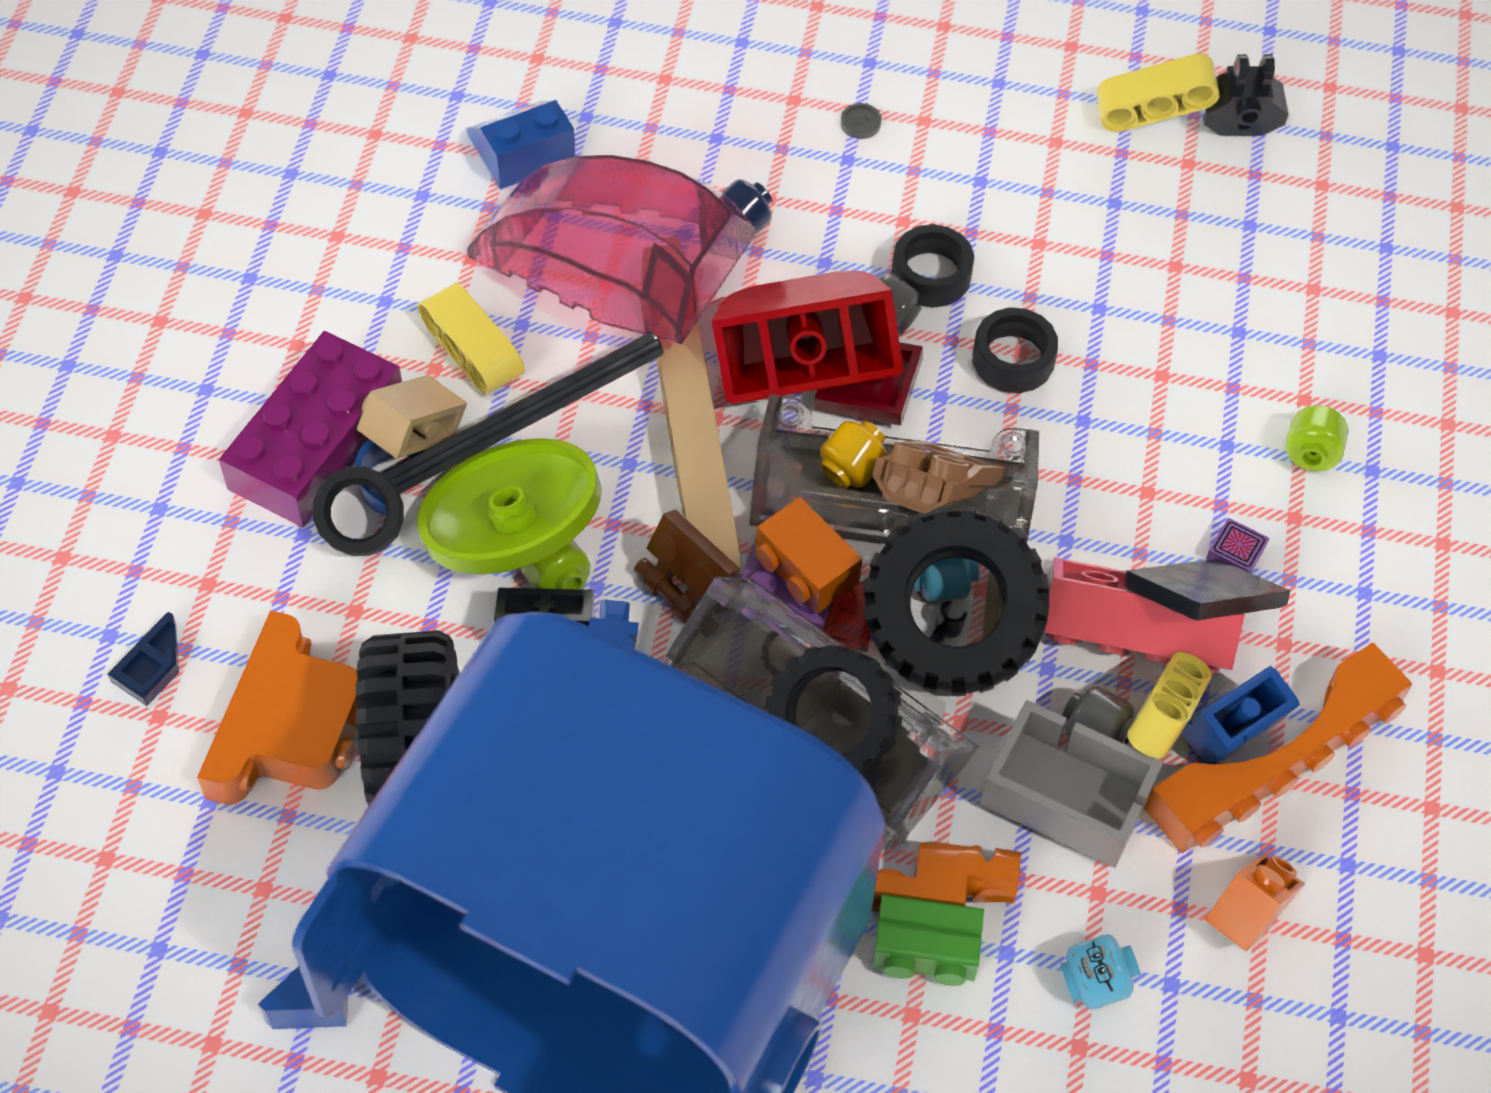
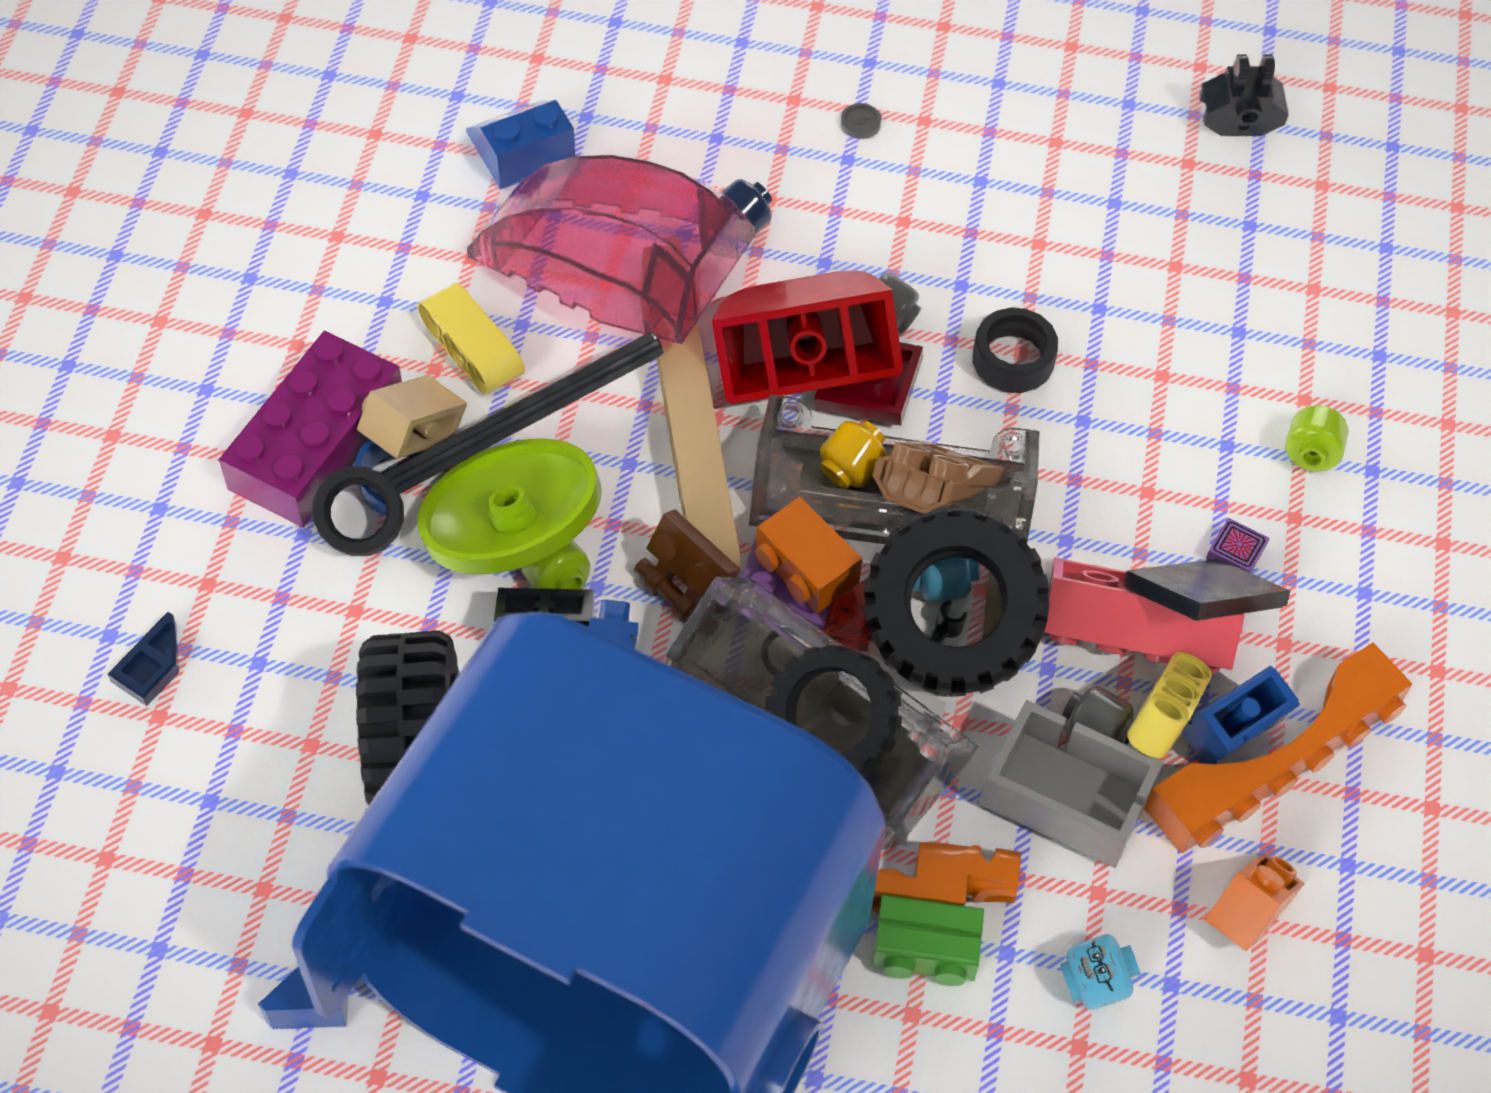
(285, 719): orange brick -> none
(940, 241): black tyre -> none
(1157, 93): light yellow beam -> none

